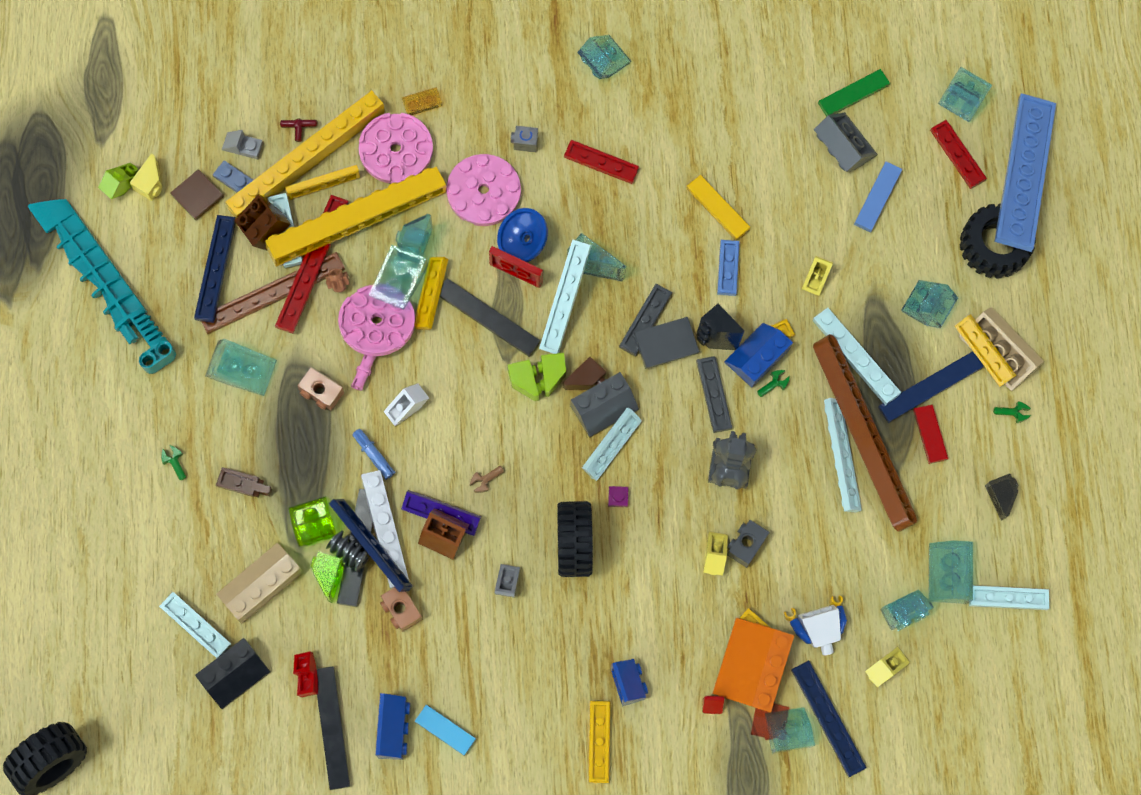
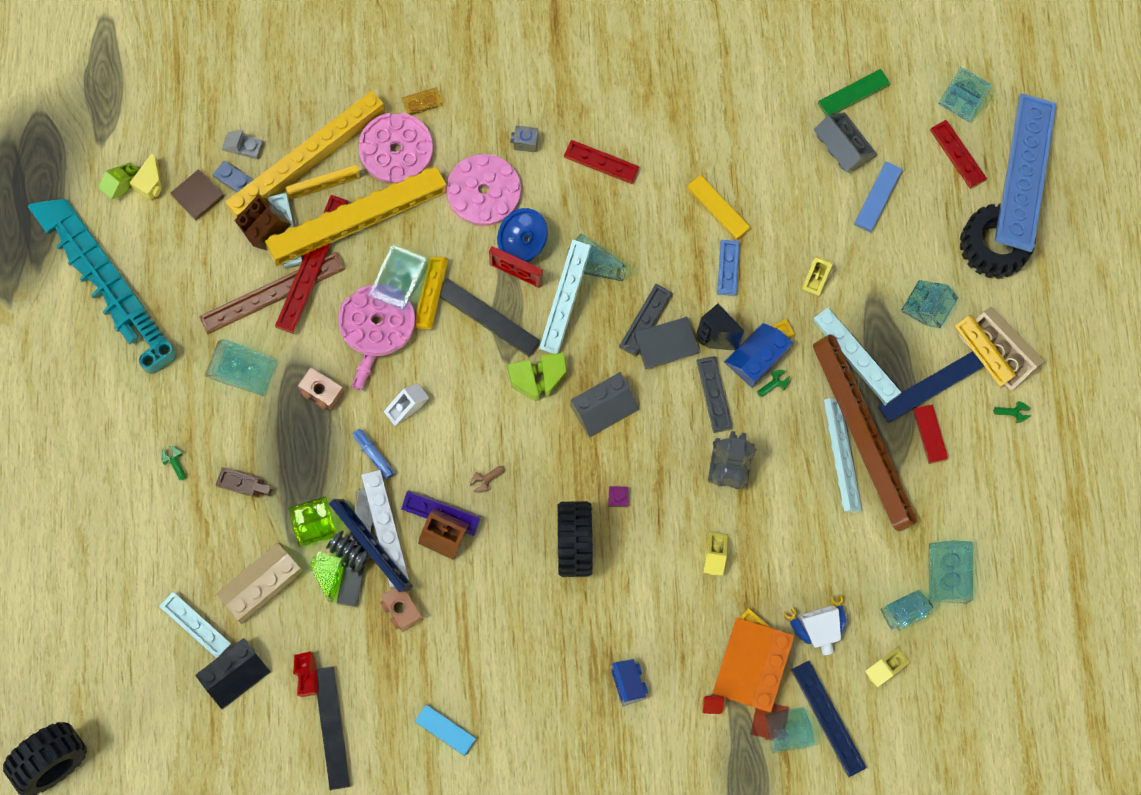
(215, 269): dark blue tile -> none
(298, 124): dark red piece -> none
(337, 280): nougat gear -> none
(392, 727): blue slope -> none
(415, 235): clear light blue slope -> none
(507, 581): light grey slope -> none
(585, 376): reddish brown slope -> none
(599, 742): yellow tile -> none
(603, 56): clear light blue slope -> none
(611, 444): light aqua plate -> none
(755, 534): dark grey brick -> none
(1003, 494): clear smoke slope -> none
(1010, 597): light aqua plate -> none

